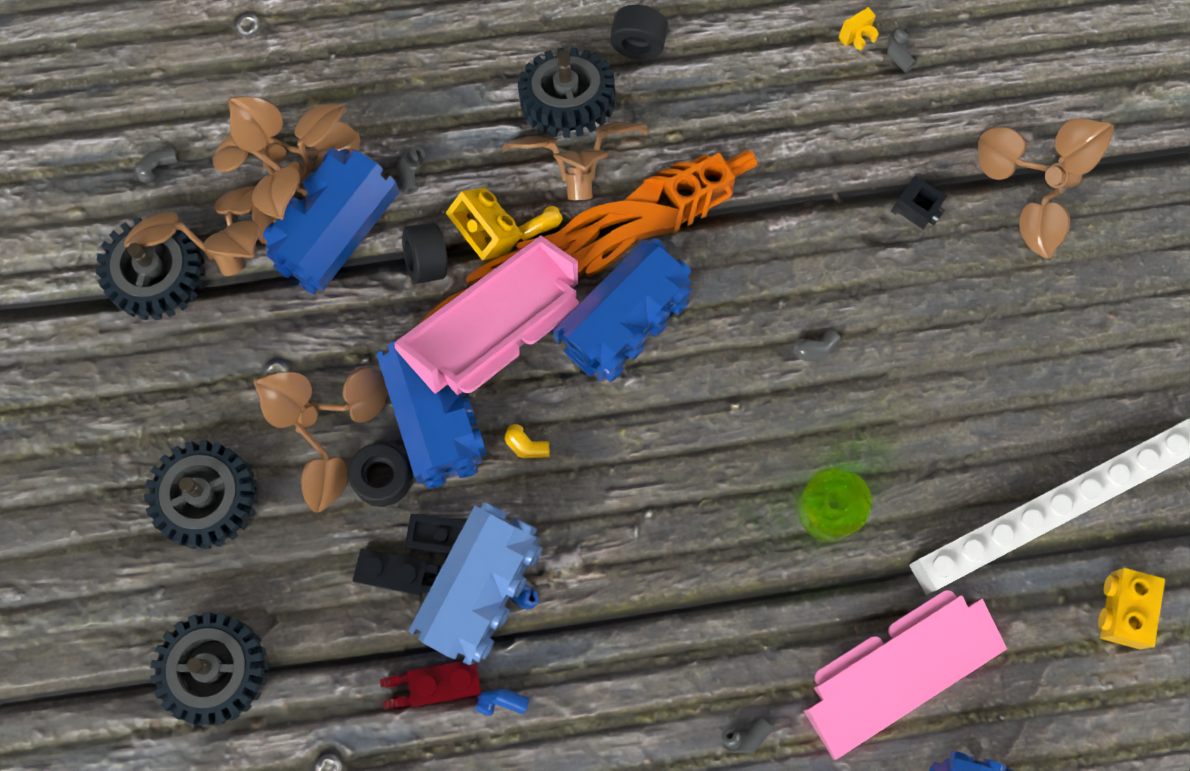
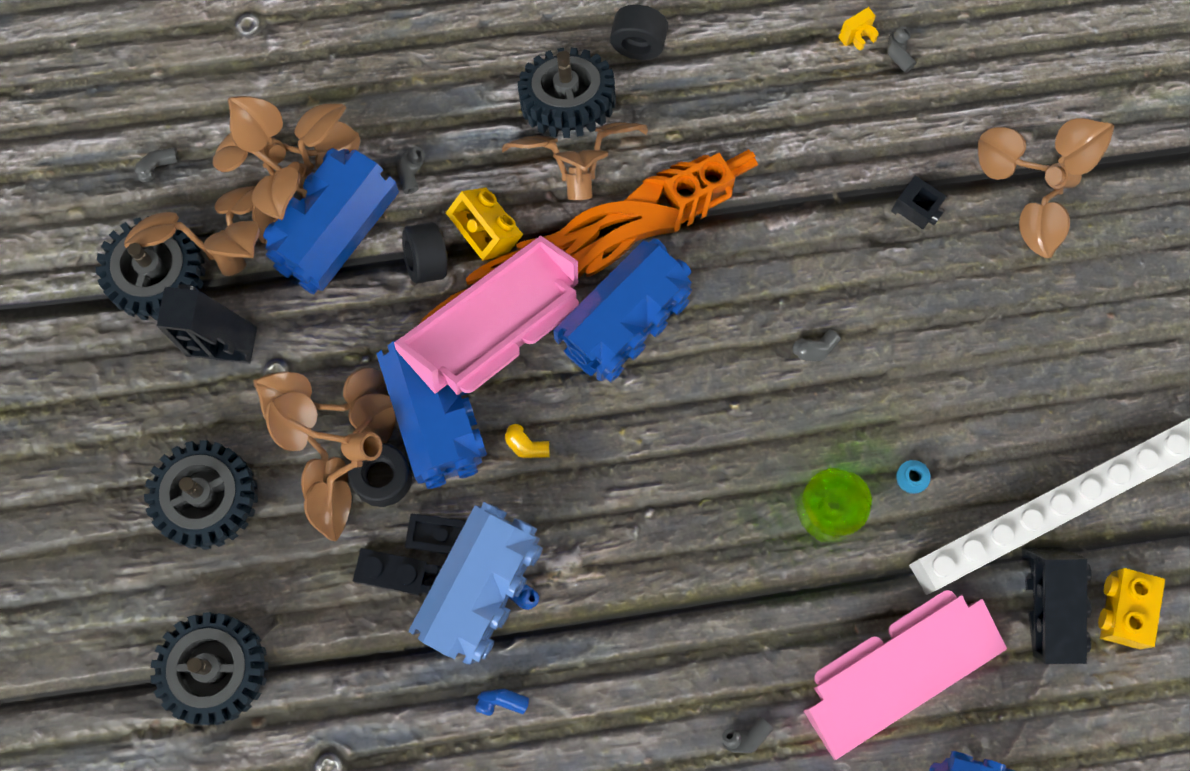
(204, 326): none -> black wedge
(291, 422): none -> medium nougat plant
(435, 684): dark red hinge -> none
(548, 220): yellow arm -> none
(906, 483): none -> dark azure plate
(1060, 605): none -> black wedge

